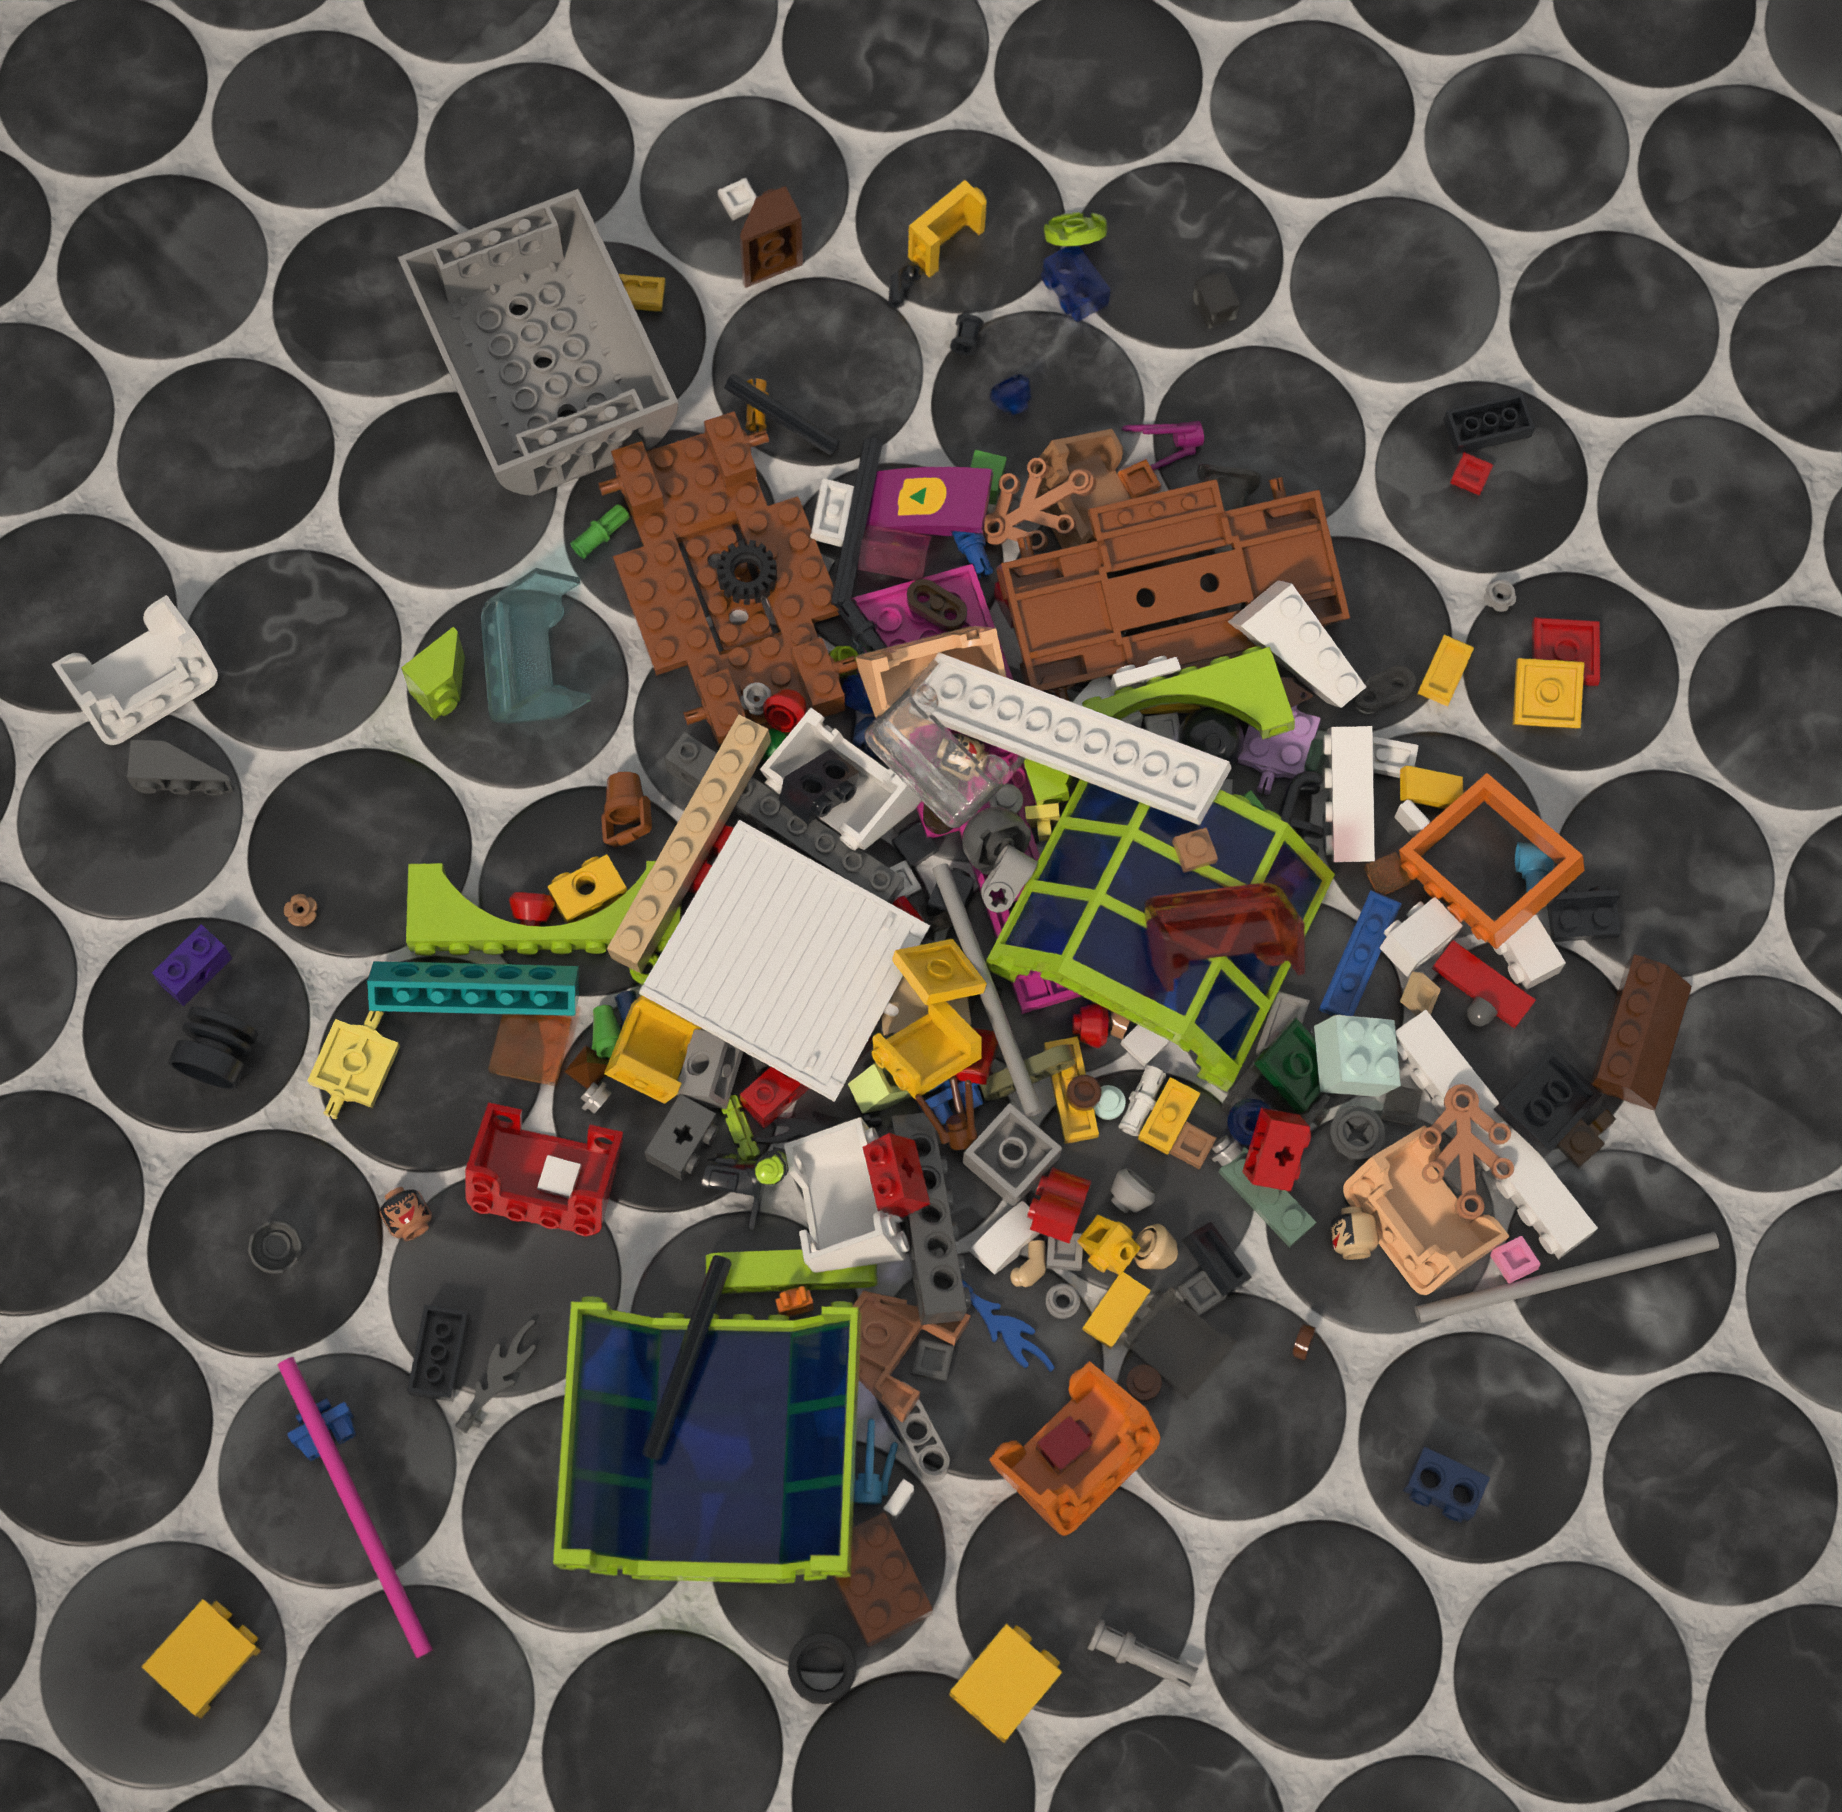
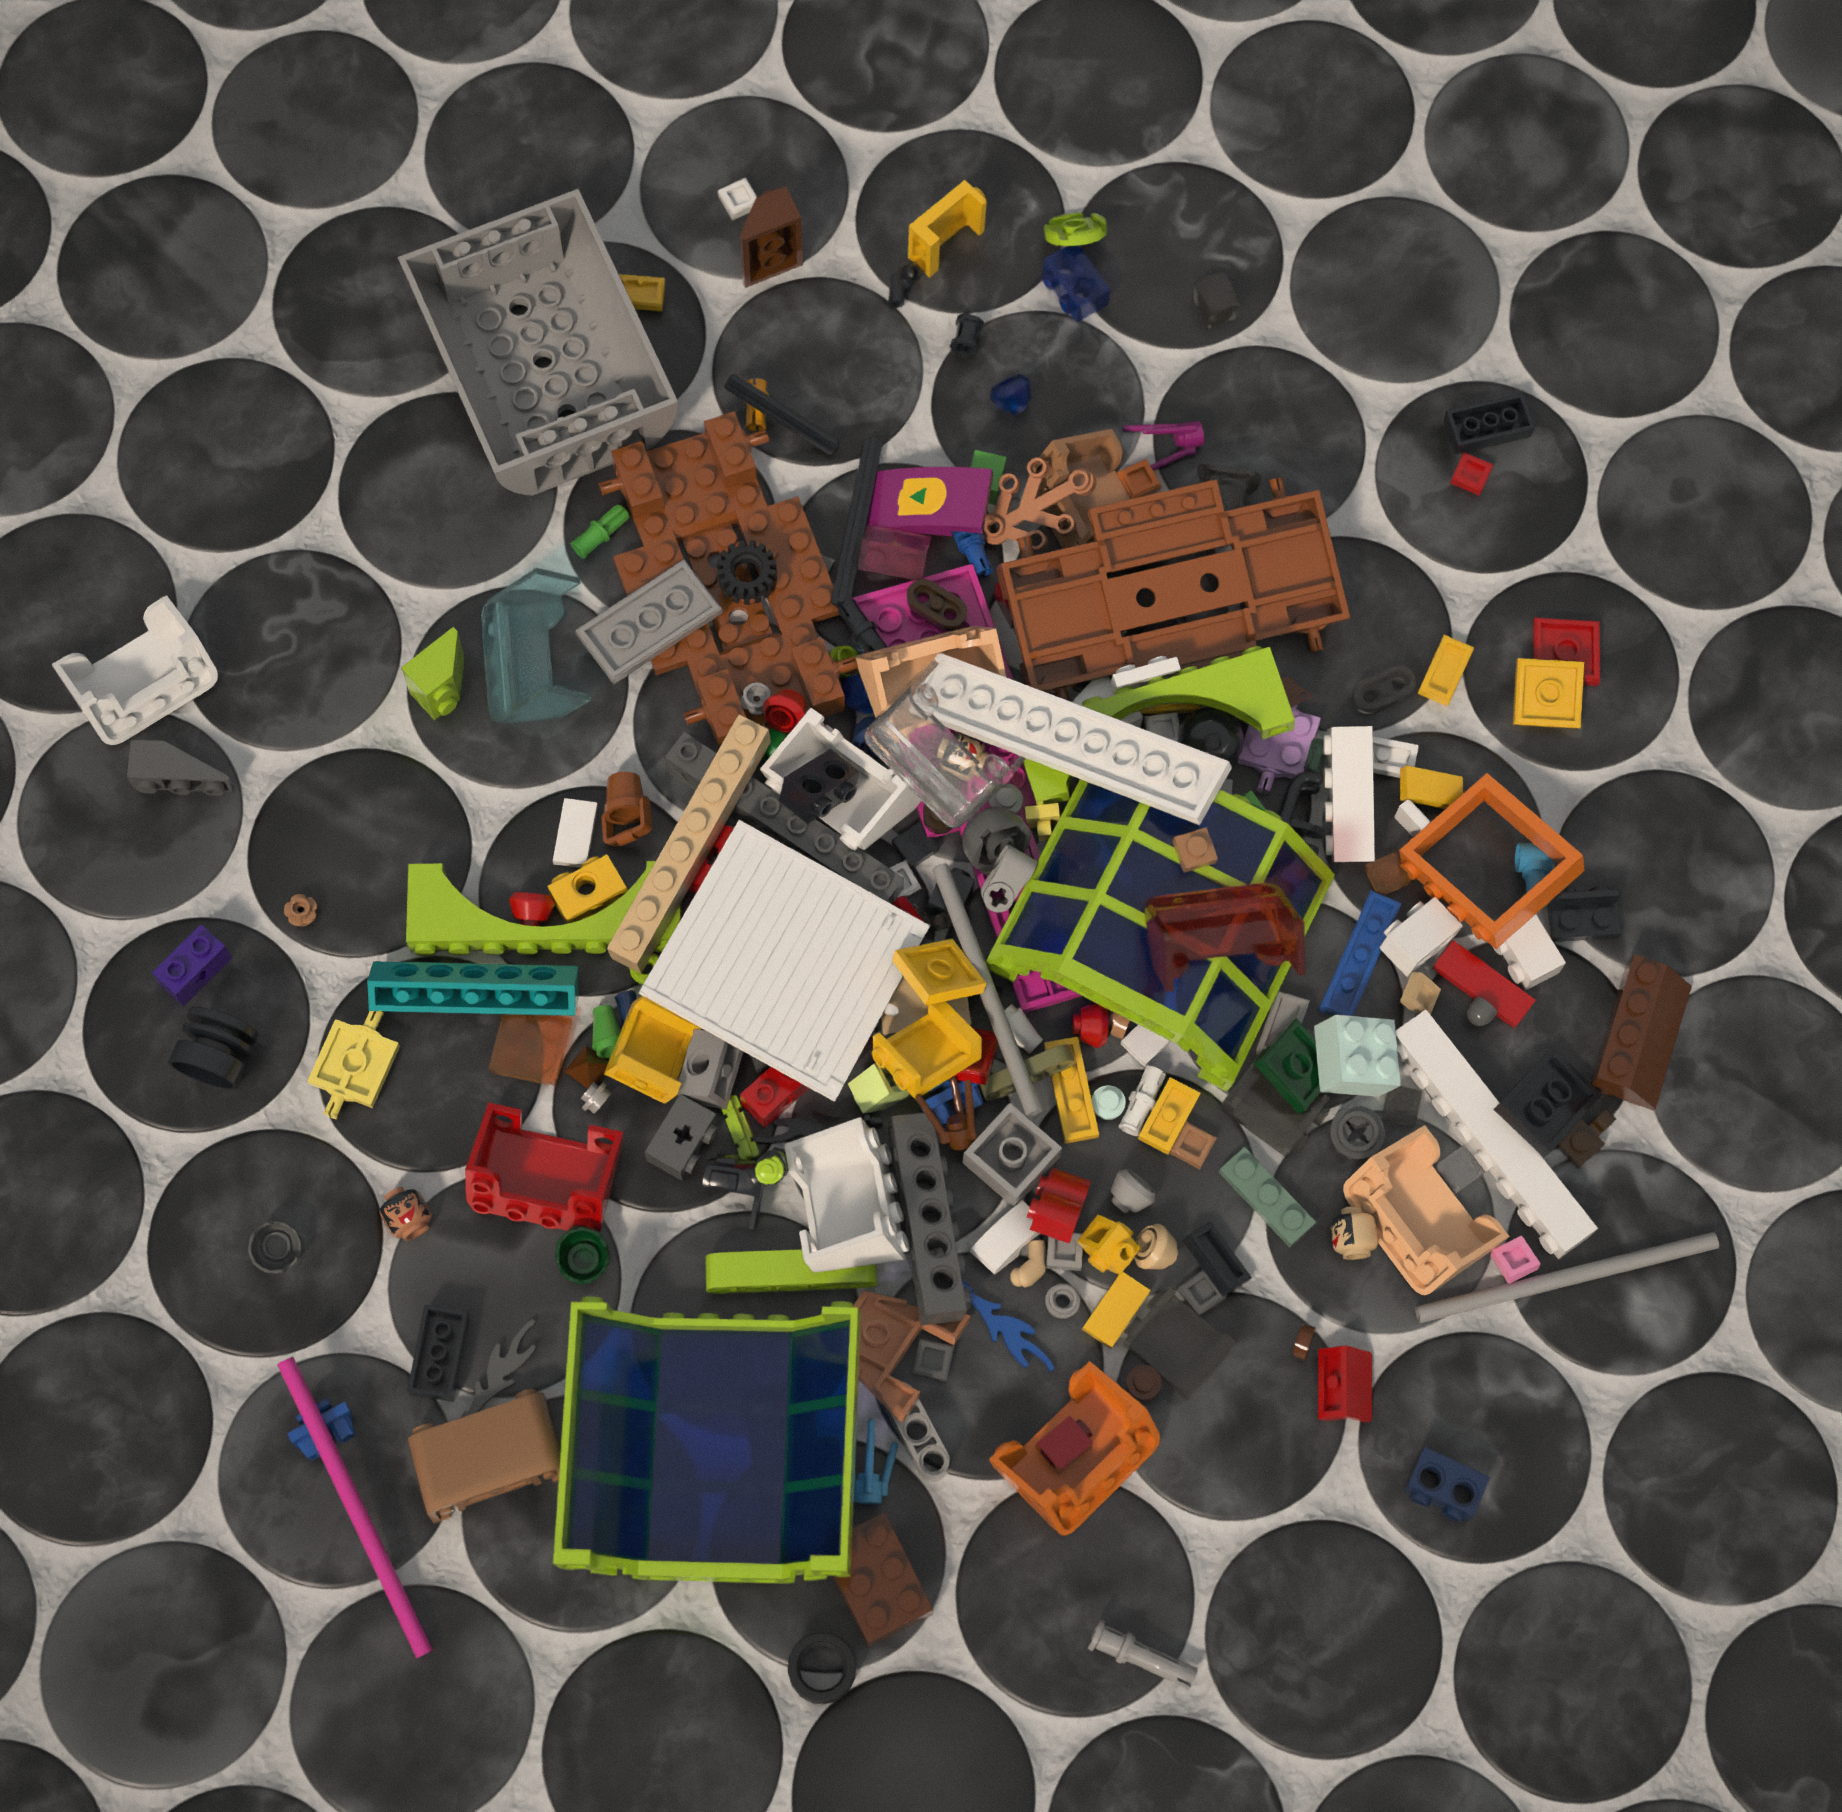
(201, 1656): yellow panel -> none
(485, 1454): none -> medium nougat windscreen
(559, 1177): white tile -> none
(575, 833): none -> white tile
(582, 1255): none -> dark green hair
(648, 621): none -> light grey tile
(686, 1357): black axle -> none
(794, 1302): orange plate -> none
(831, 512): white plate -> none
(896, 1175): red brick -> none
(899, 1500): white tile -> none
(1006, 1681): yellow panel -> none
(1022, 1029): none -> white cone
(1083, 1092): reddish brown tile -> none
(1226, 1150): light grey plate -> none
(1237, 1119): clear blue cone -> none
(1276, 1149): red brick -> none
(1299, 643): white wedge -> none
(1344, 1384): none -> red panel
(1465, 1145): nougat plant -> none
(1505, 589): light grey plate -> none

